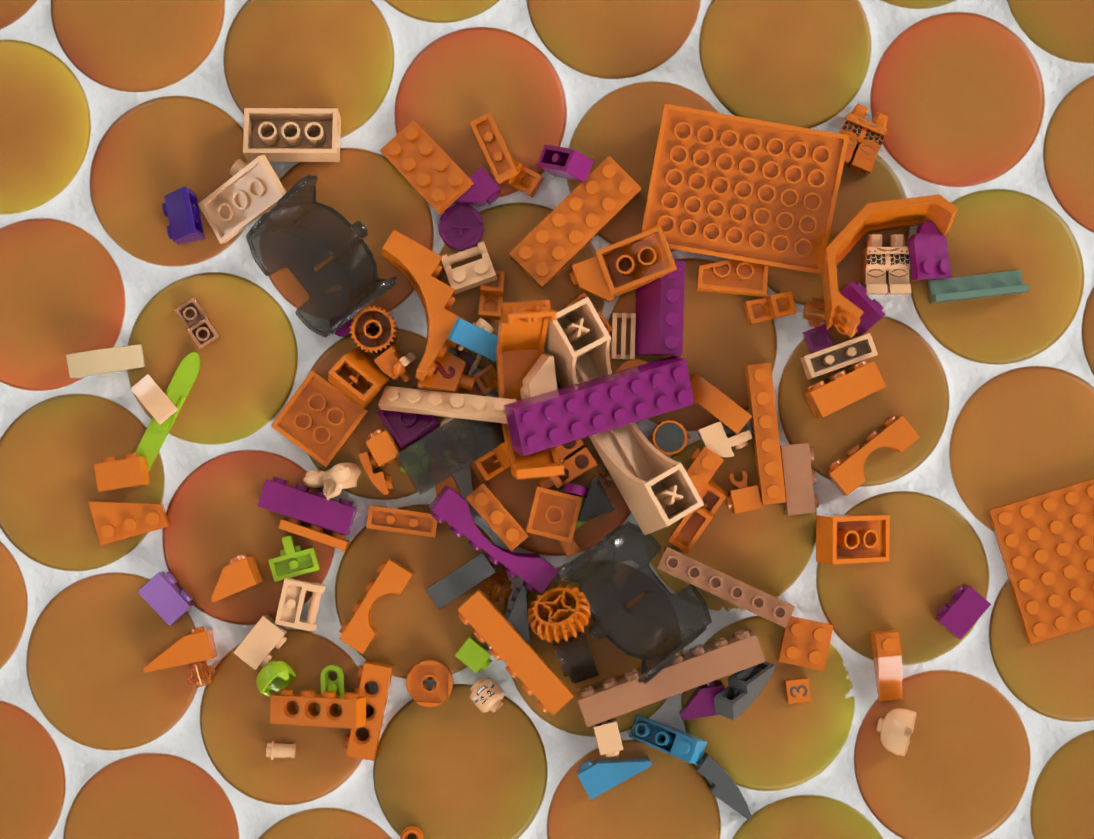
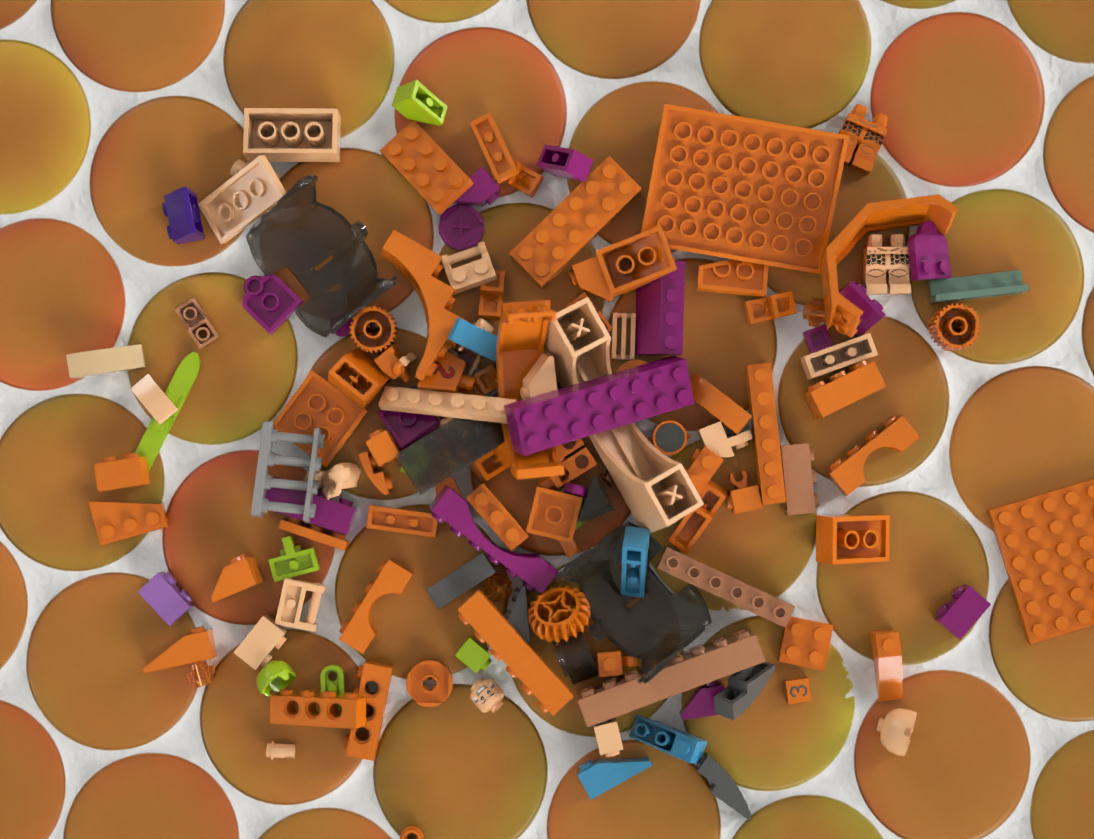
(265, 481): none -> light grey fence
(269, 301): none -> magenta plate
(419, 104): none -> lime slope
(611, 662): none -> orange brick
(634, 561): none -> dark azure slope
(942, 331): none -> orange brick

